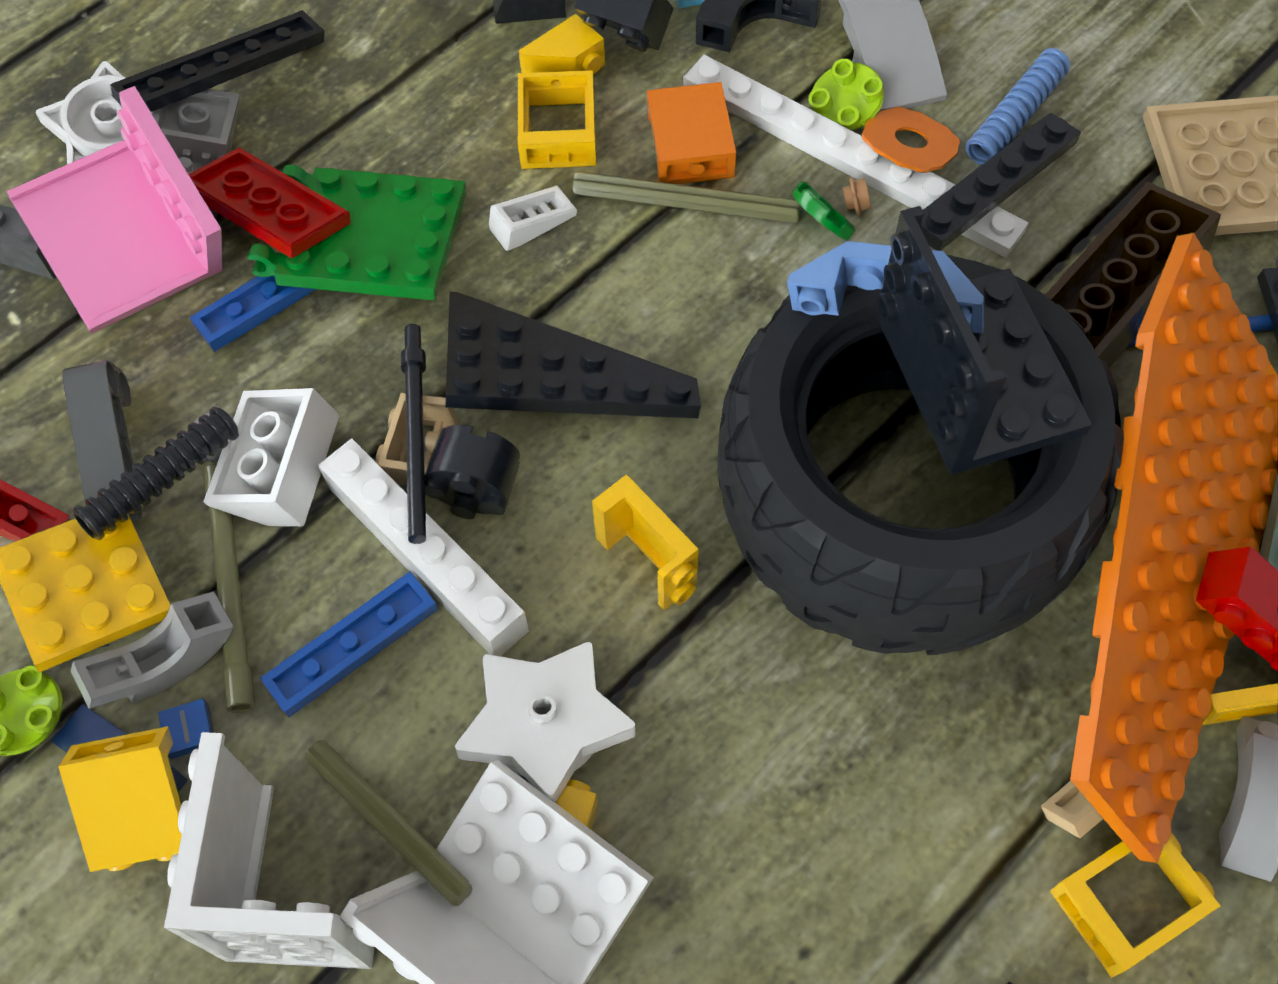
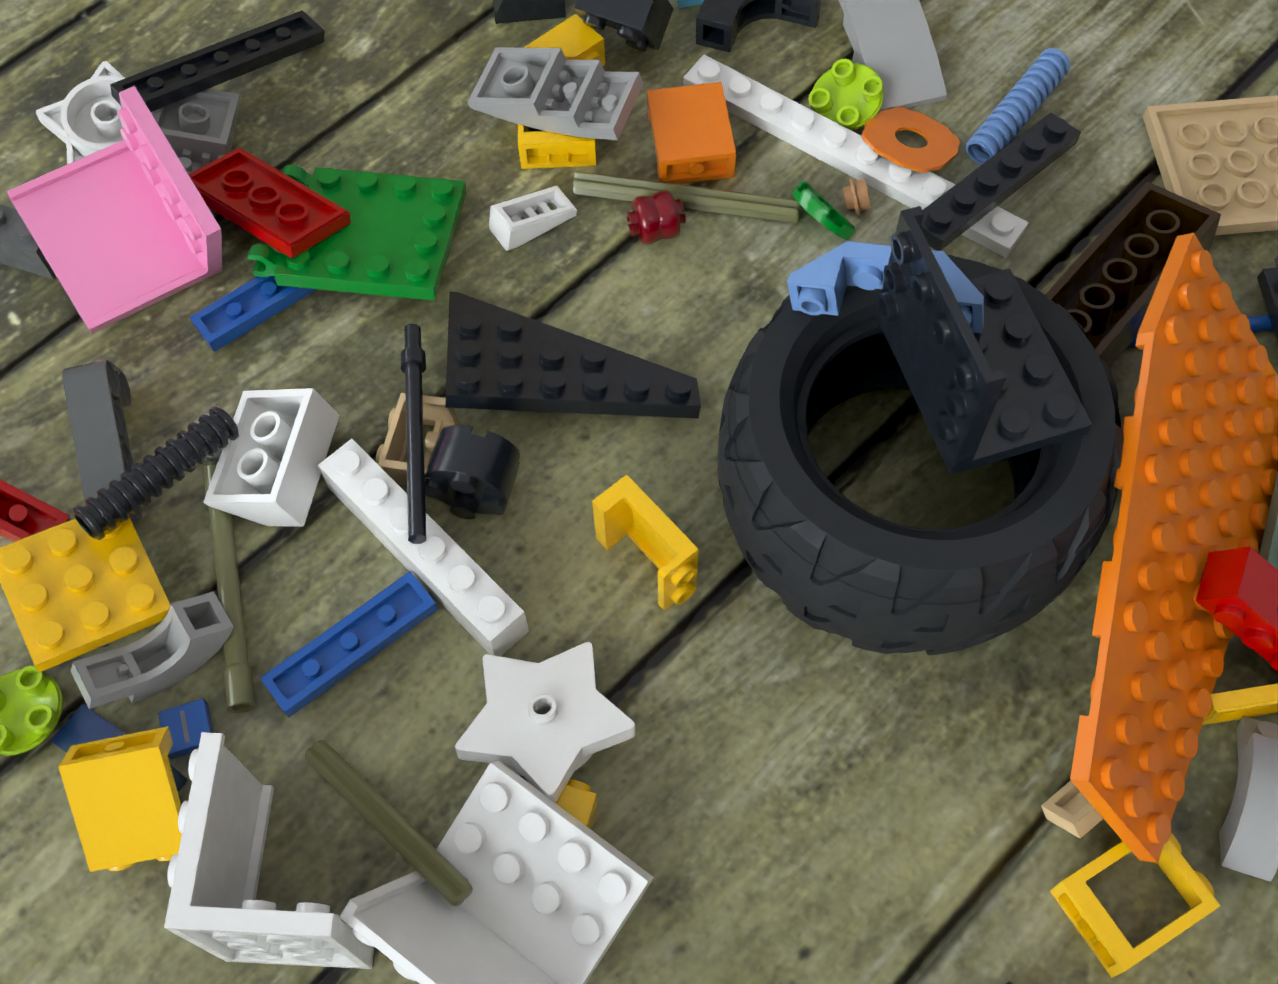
(556, 93): none -> light grey slope
(656, 217): none -> dark red piece

